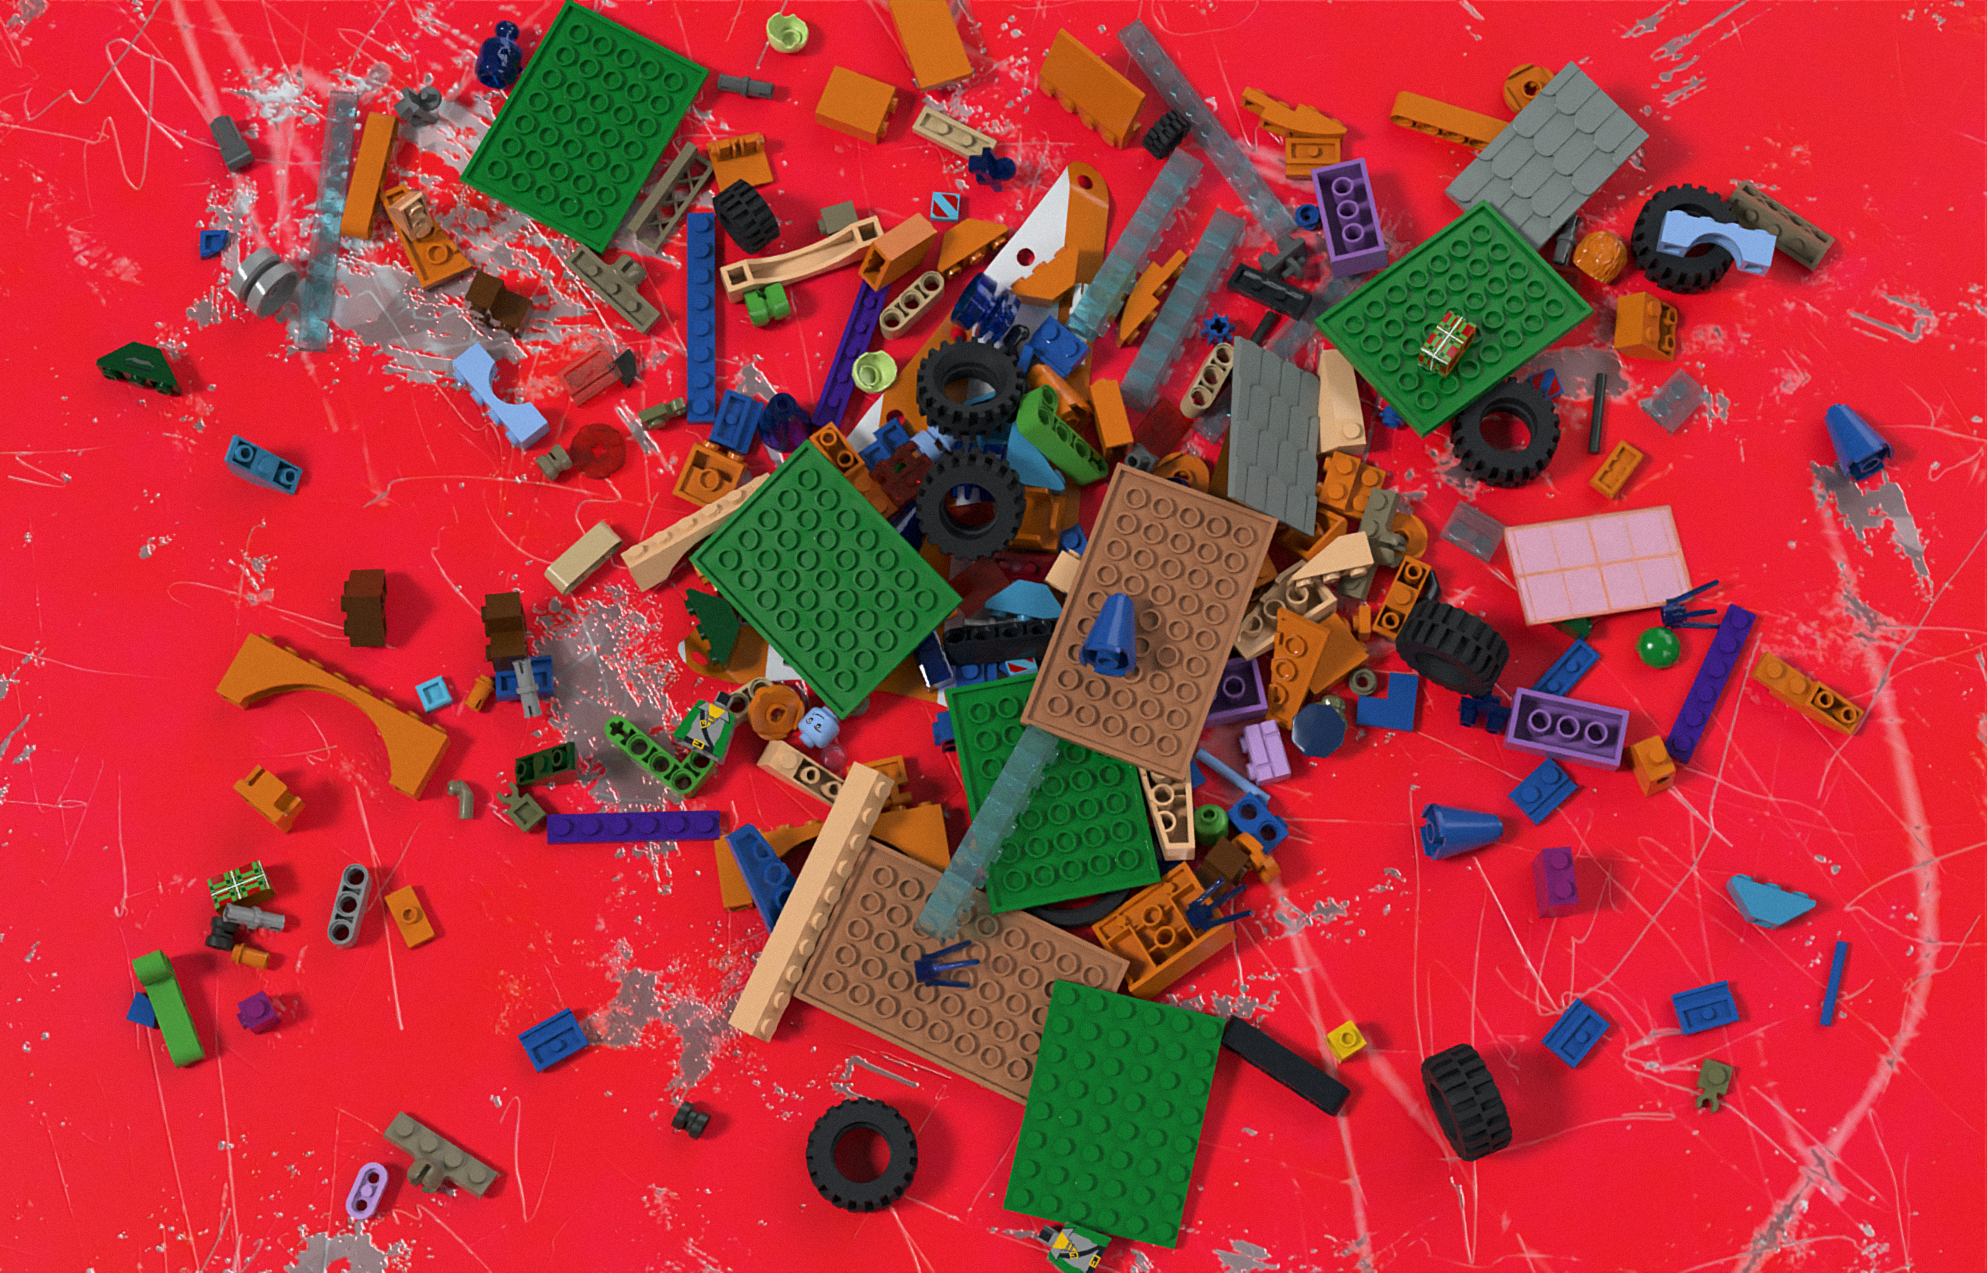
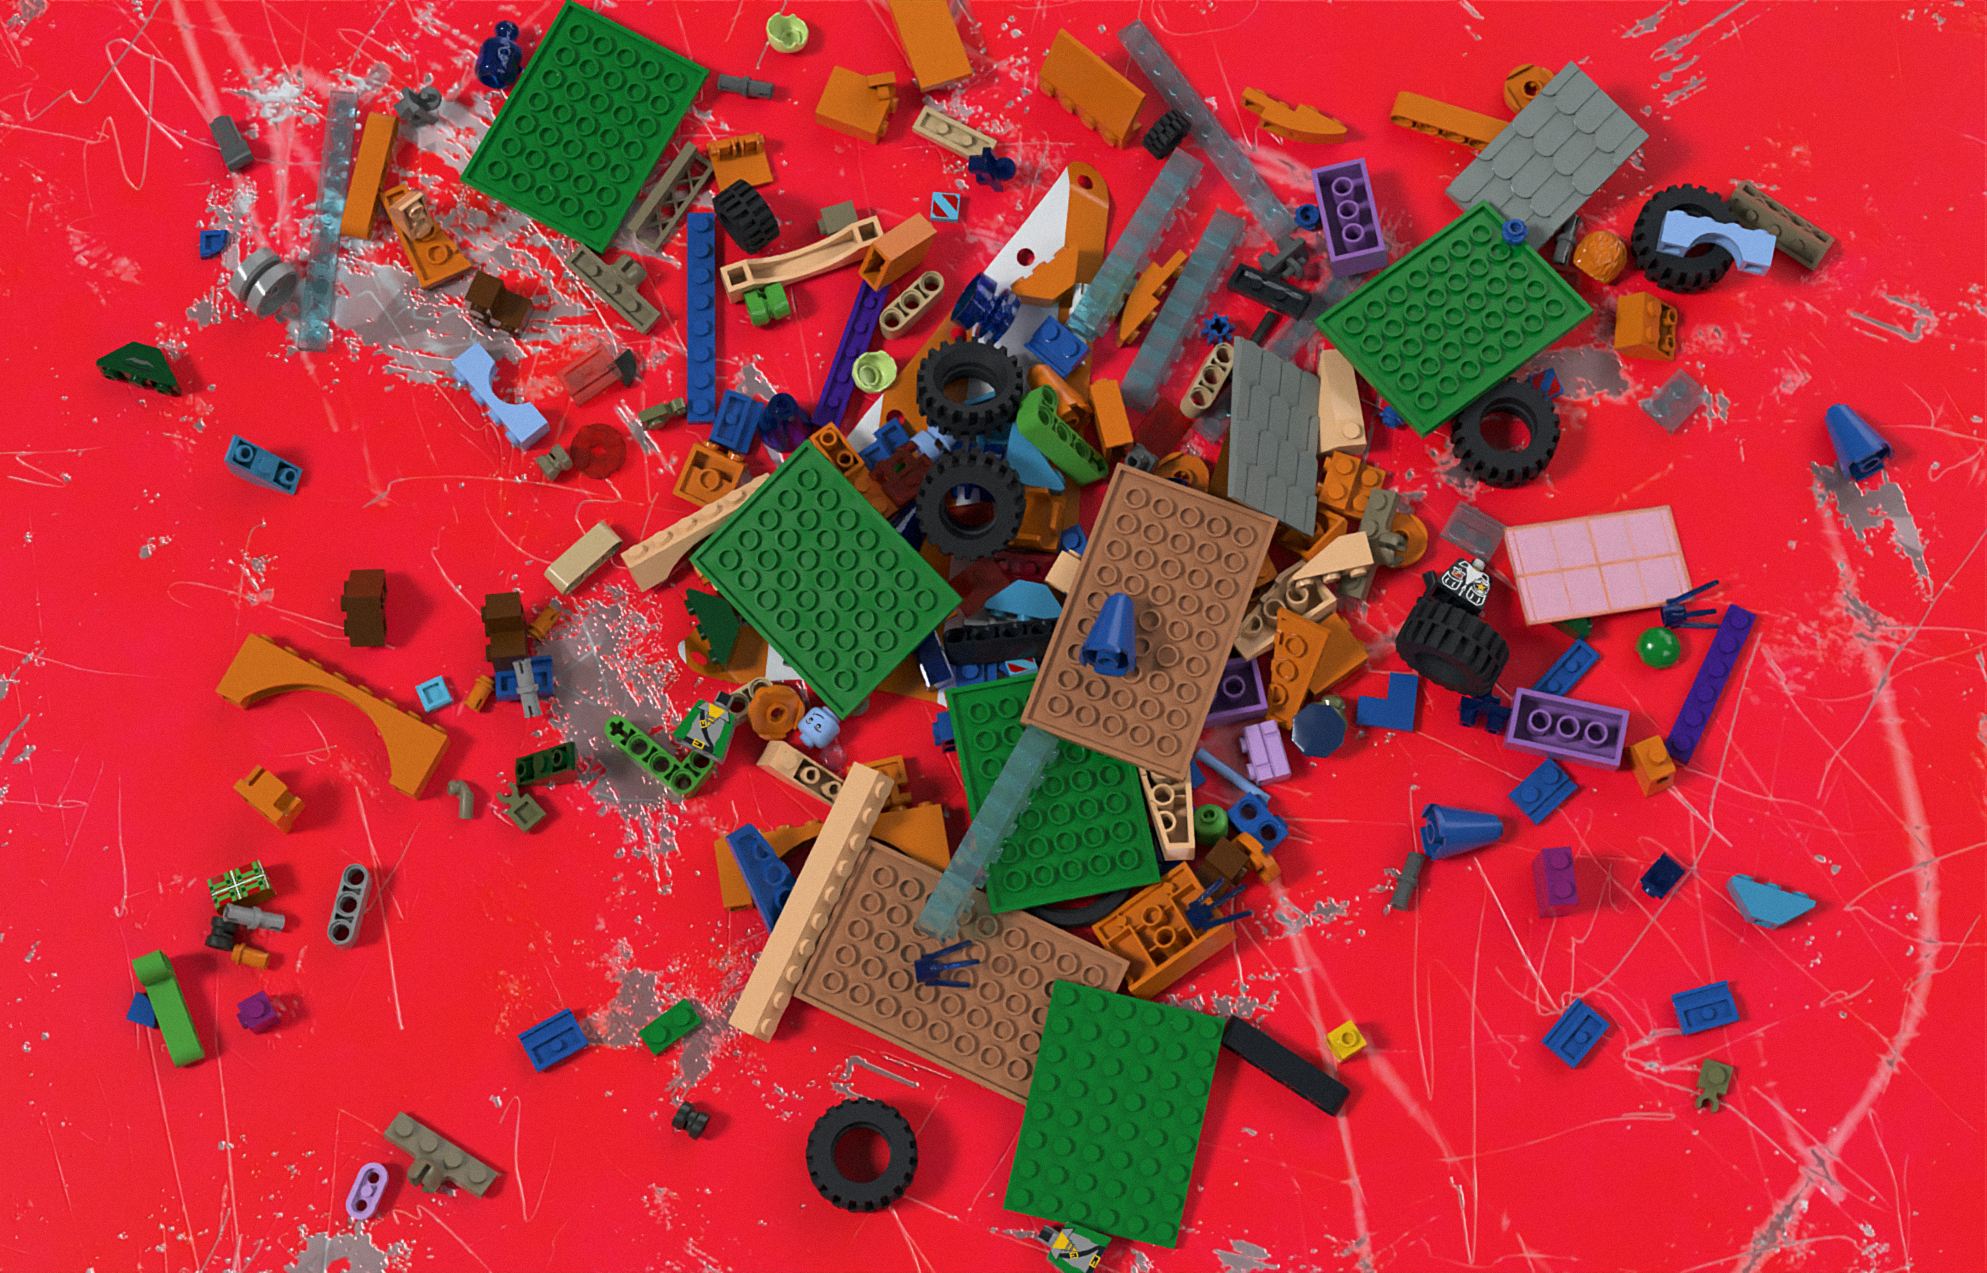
(410, 916): orange plate -> none
(543, 623): none -> orange pin
(633, 827): dark purple plate -> none
(670, 1027): none -> green plate
(881, 82): none -> orange tile
(968, 245): orange slope -> none
(1014, 337): black arm -> none
(1025, 359): blue tile -> none
(1309, 154): orange plate -> none
(1362, 622): orange plate -> none
(1362, 673): dark tan plate -> none
(1401, 597): orange slope -> none
(1407, 881): none -> dark grey pin
(1447, 344): piece -> none
(1463, 586): none -> black torso
(1466, 1102): black tyre -> none
(1512, 237): none -> blue plate
(1597, 413): pearl dark grey bar -> none
(1616, 469): orange plate -> none
(1662, 876): none -> clear blue bracket
(1806, 696): orange slope -> none
(1833, 984): blue bar -> none

